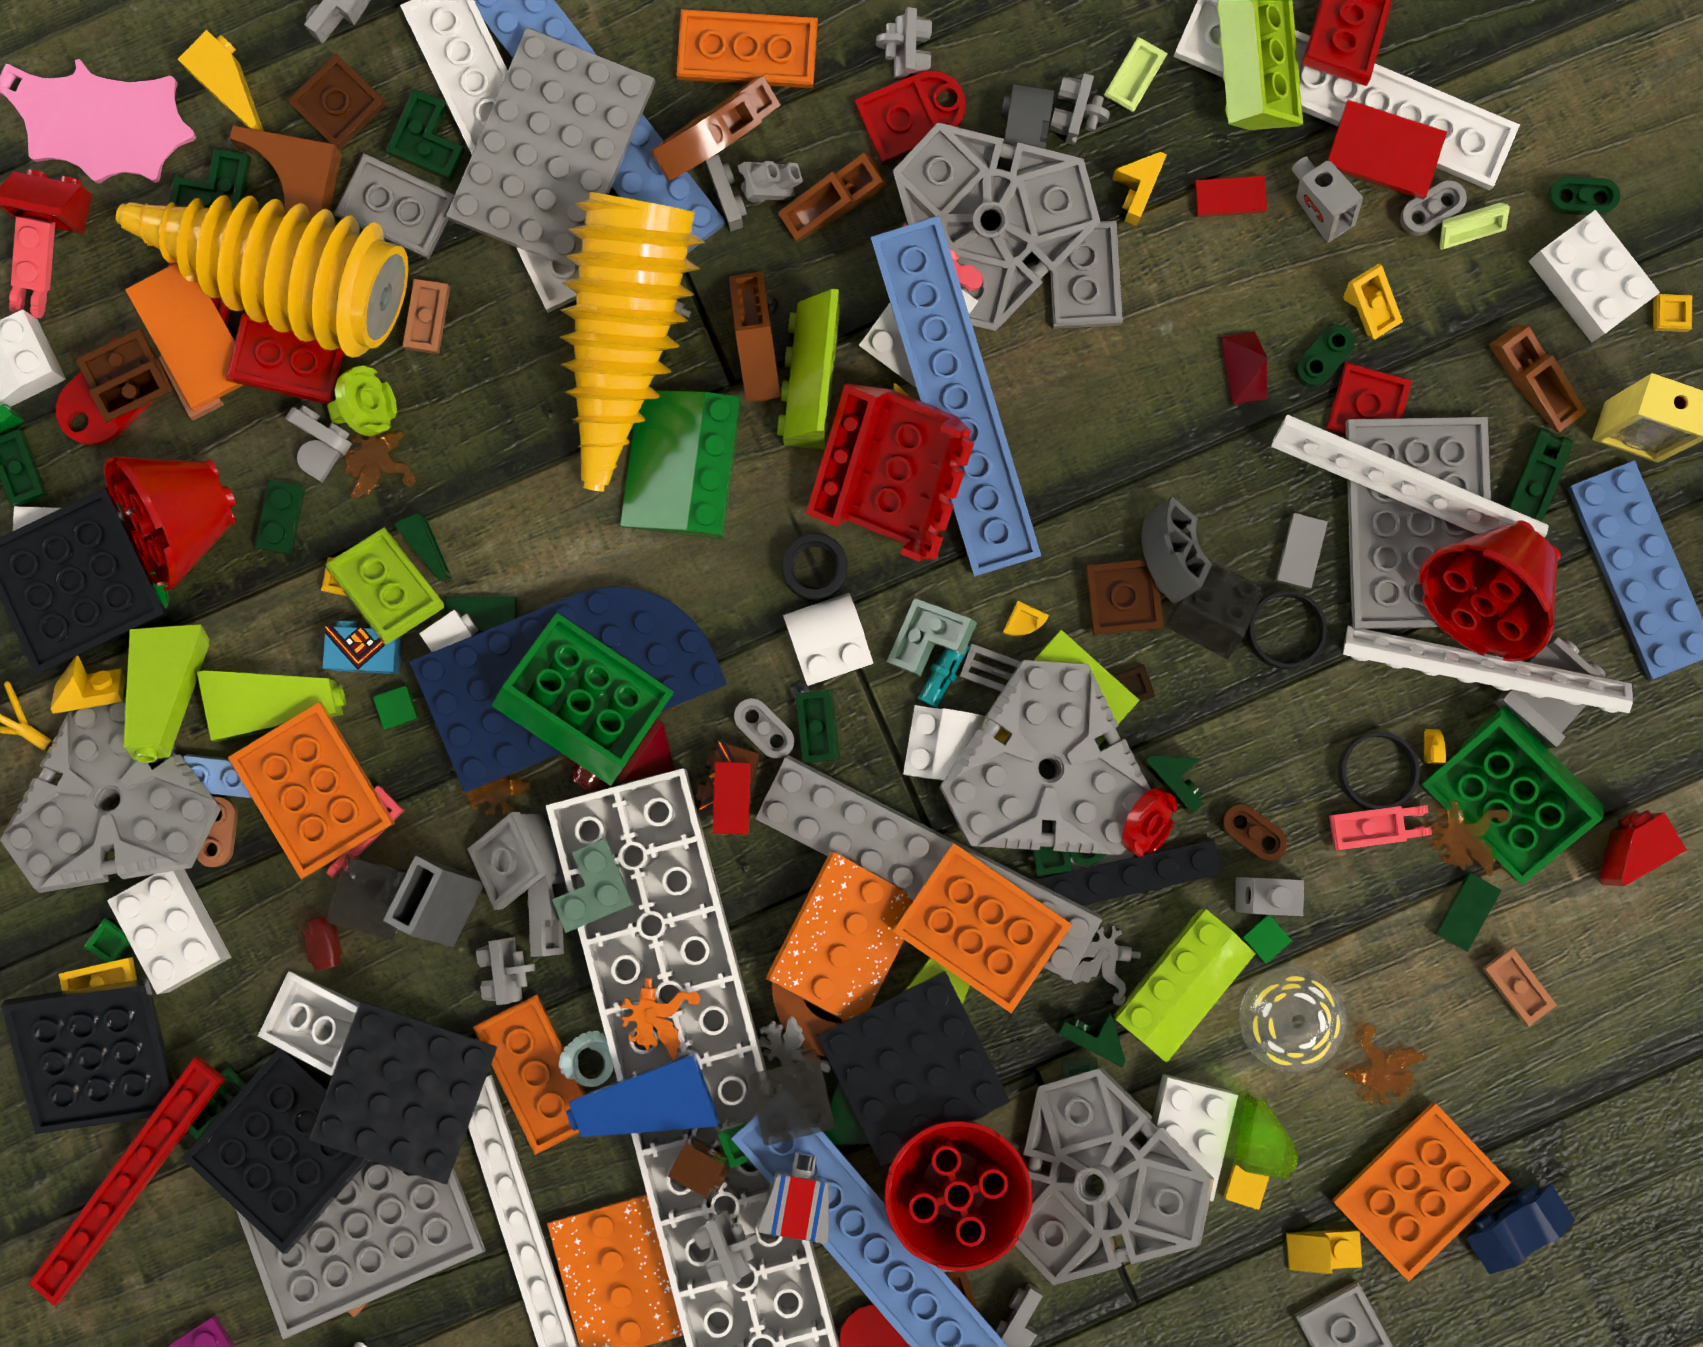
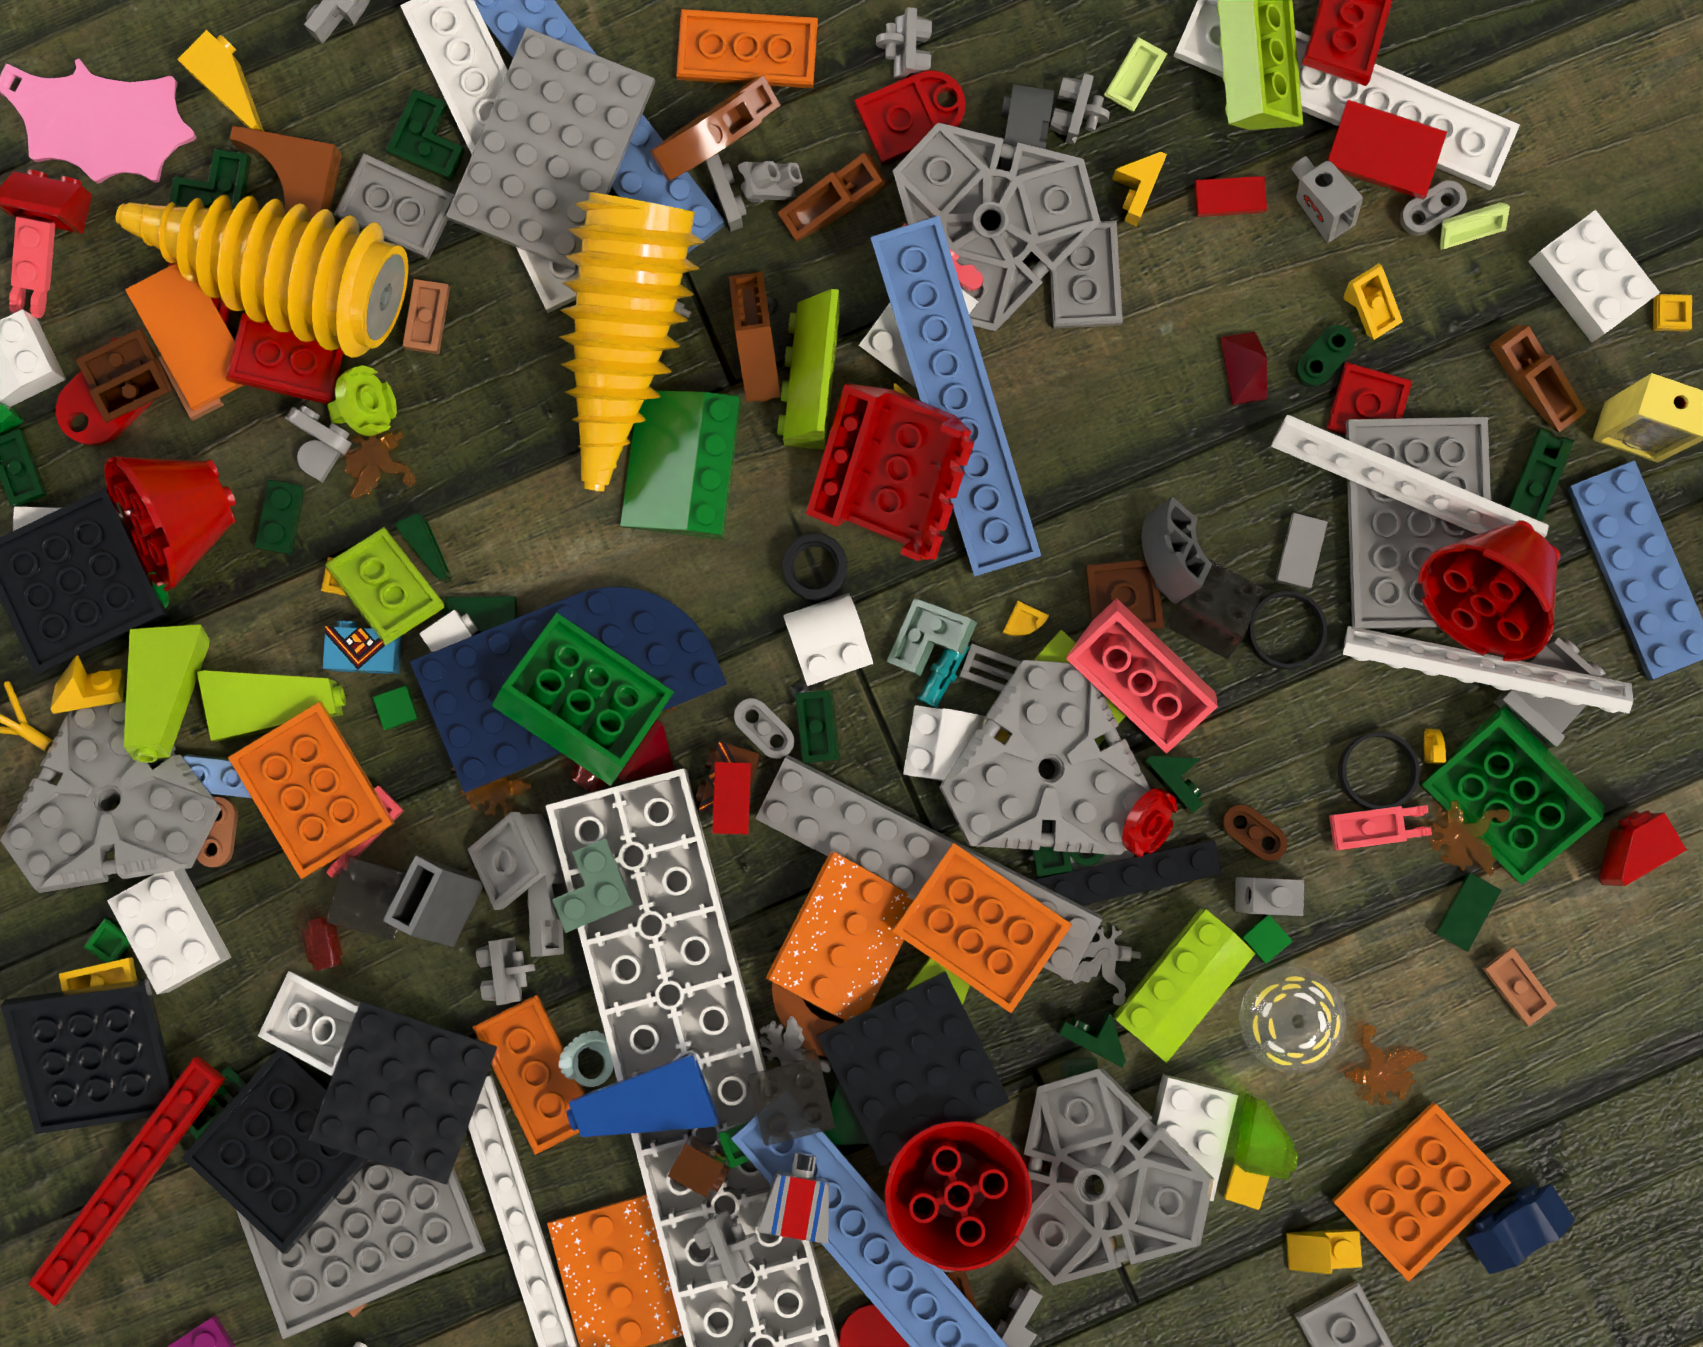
(337, 102): reddish brown plate -> none
(650, 1013): orange piece -> none
(1142, 676): none -> coral slope
(1581, 195): dark green plate -> none

